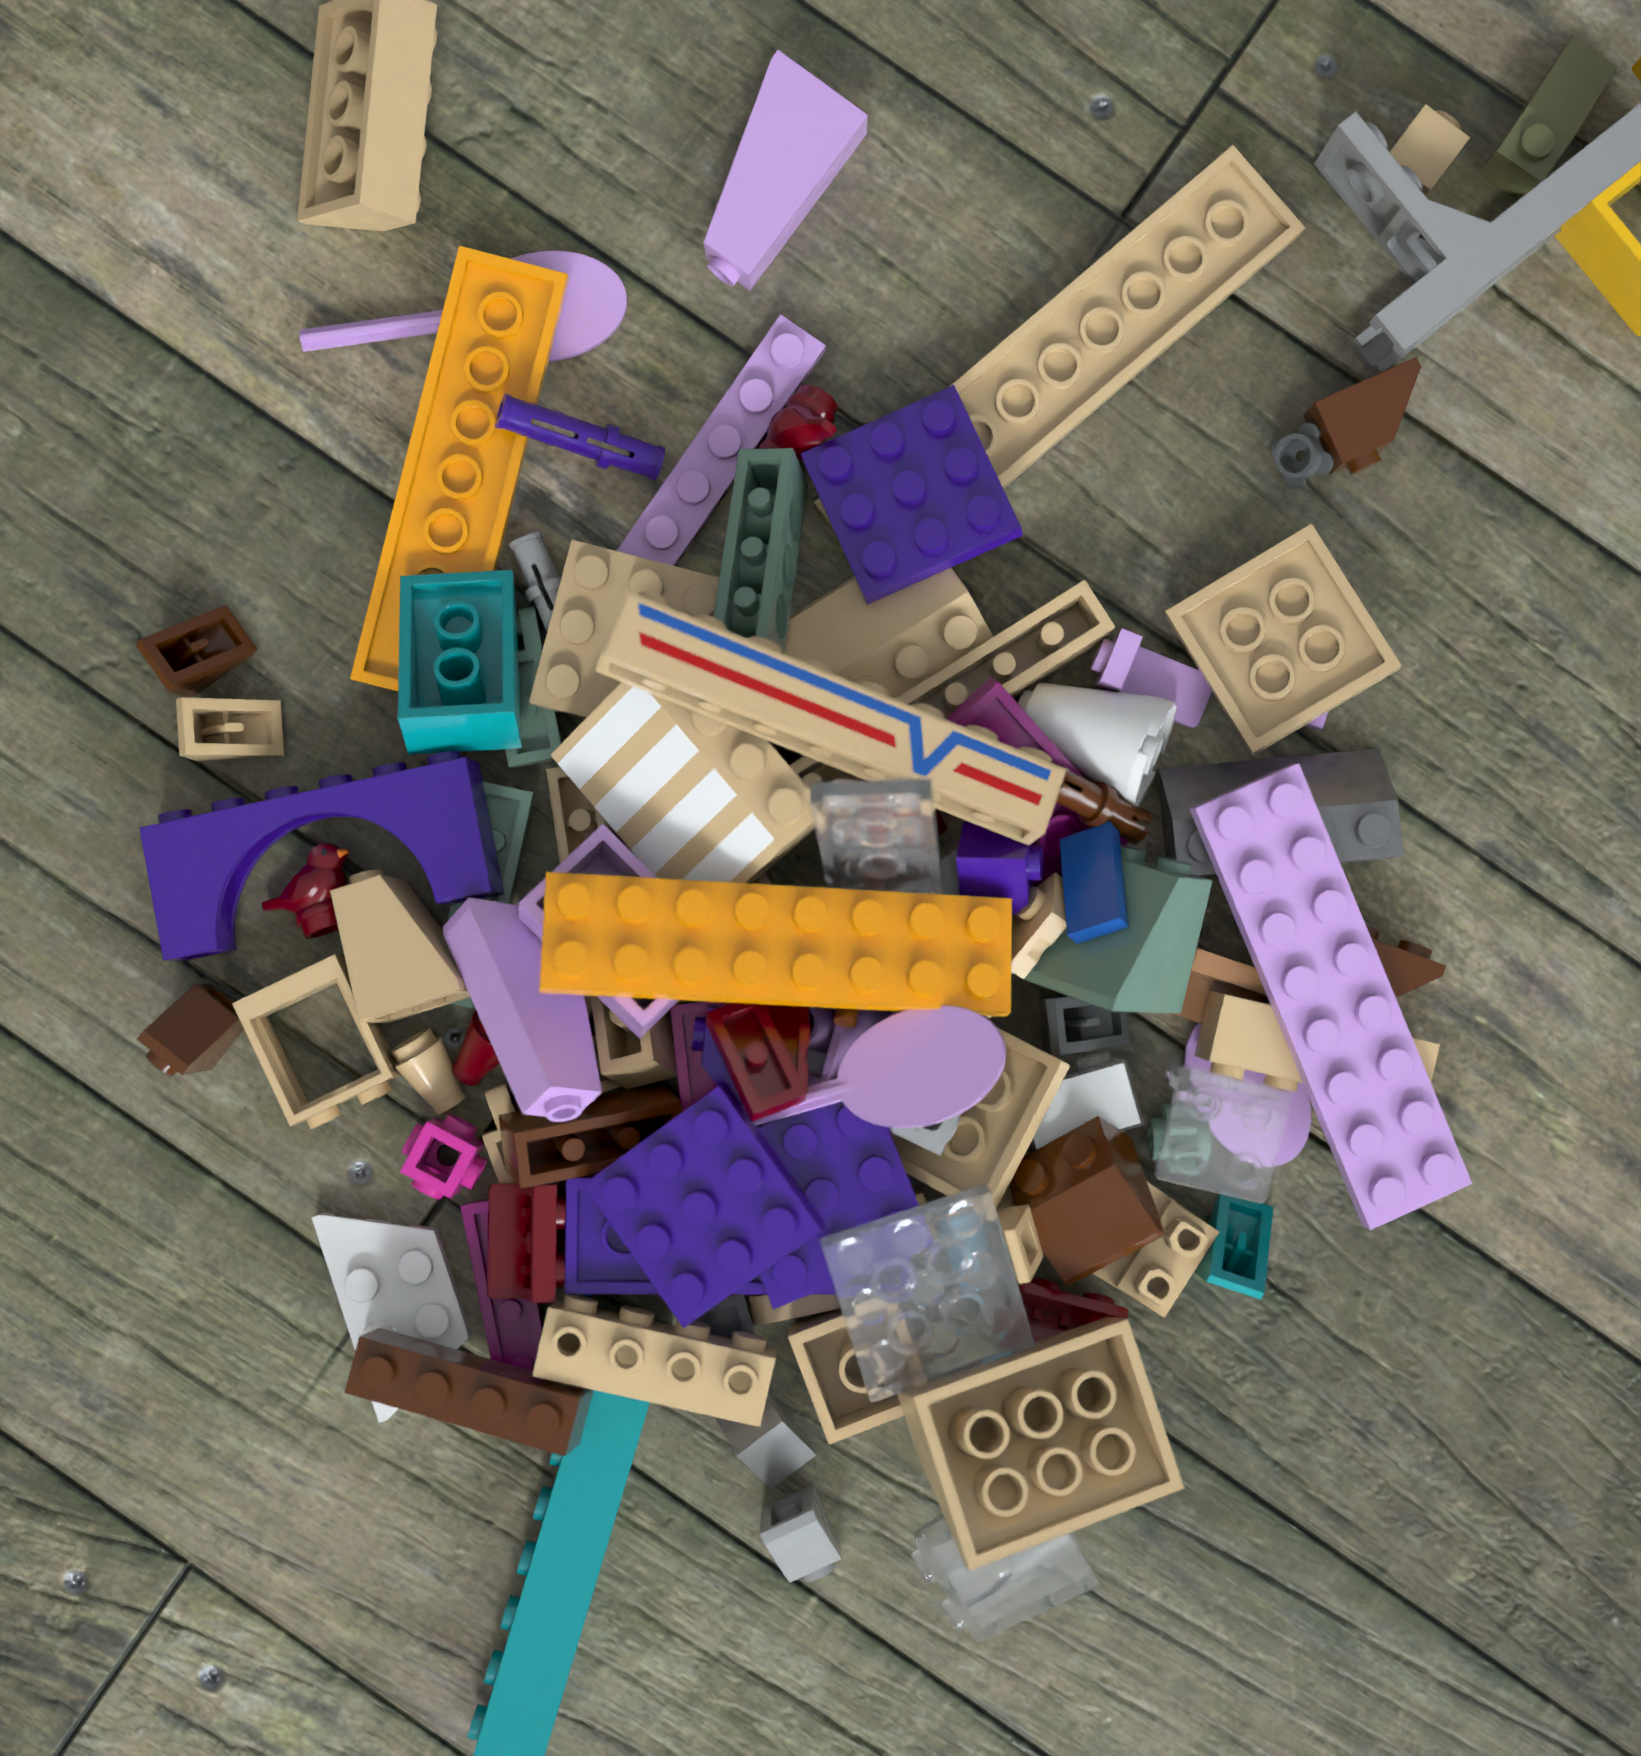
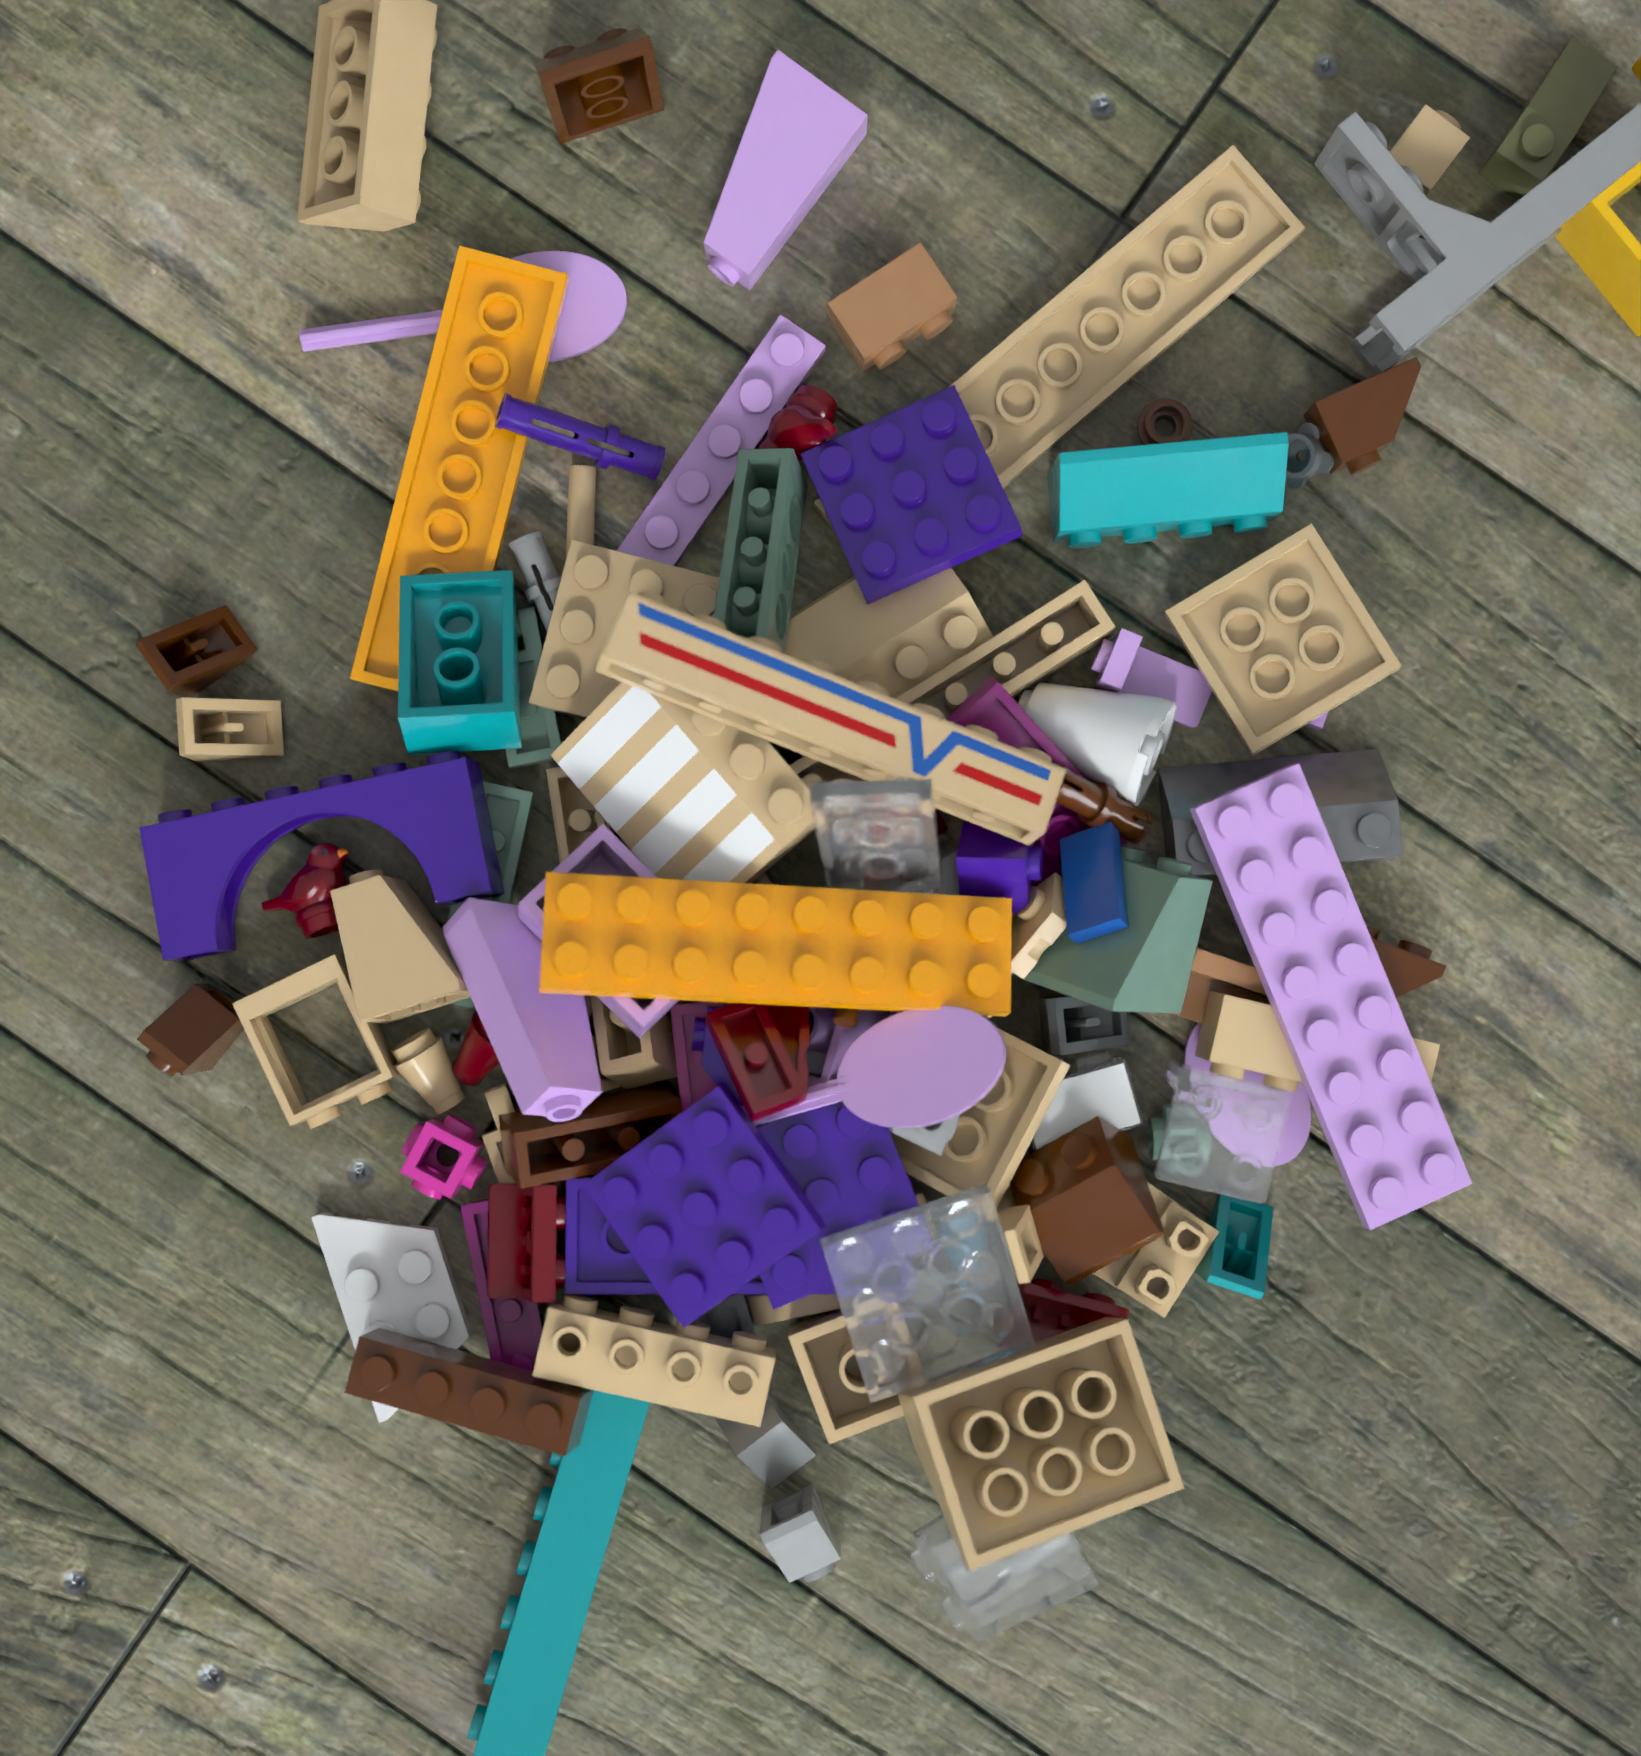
(581, 504): none -> tan piece
(600, 83): none -> reddish brown slope
(893, 309): none -> medium nougat brick
(1168, 489): none -> slope
(1169, 410): none -> reddish brown plate

